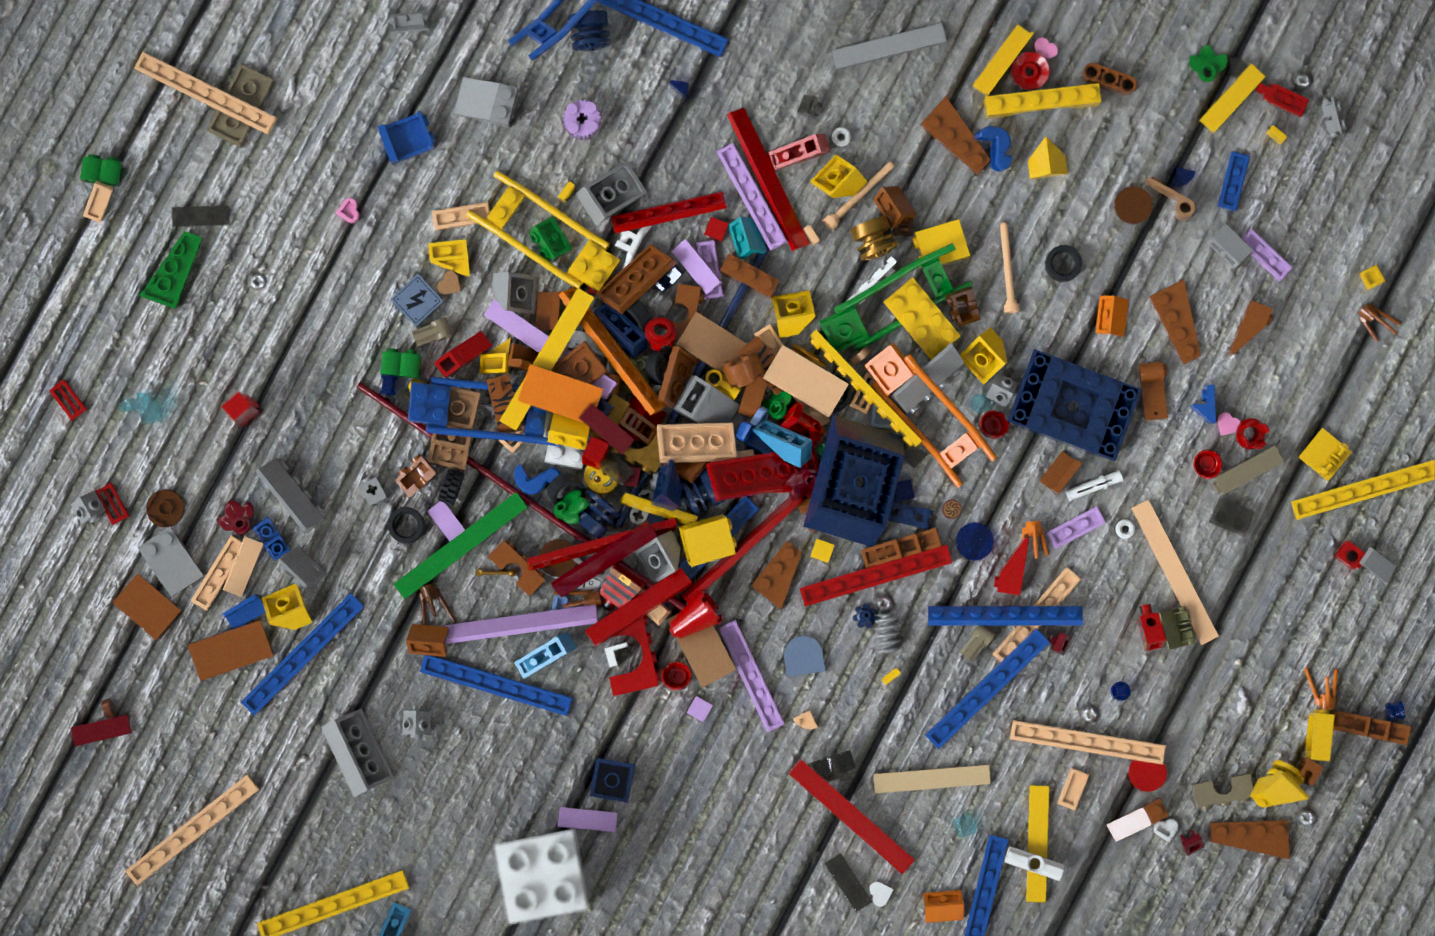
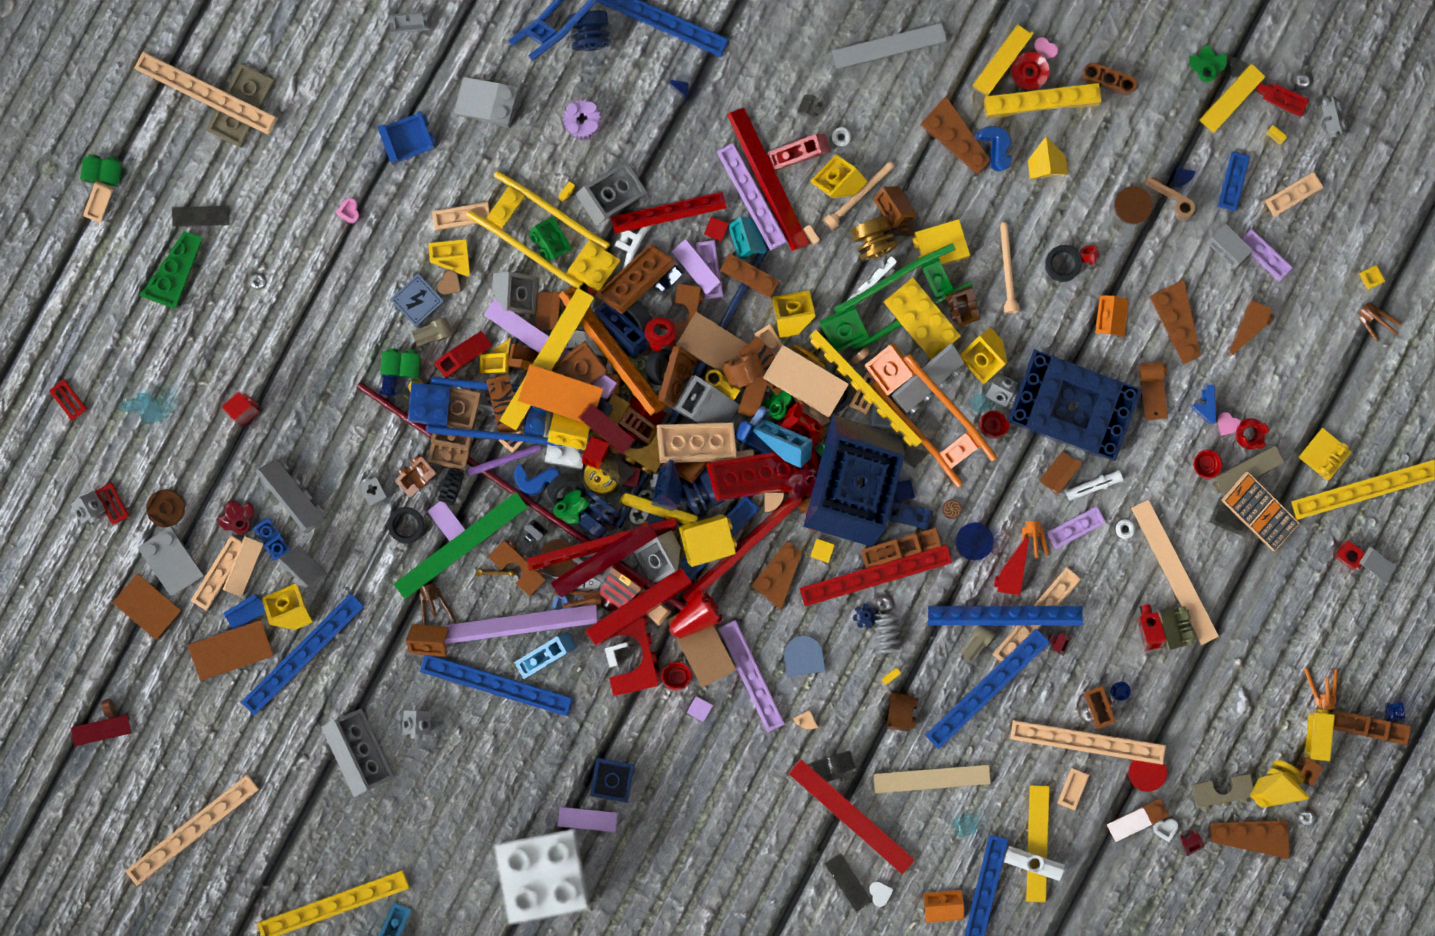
(503, 460): none -> medium lavender bar
(534, 530): none -> black tile
(772, 501): none -> light nougat tile
(901, 711): none -> reddish brown cylinder
(1089, 254): none -> red tile
(1099, 707): none -> dark orange brick
(1260, 511): none -> tile
(1294, 194): none -> light nougat tile

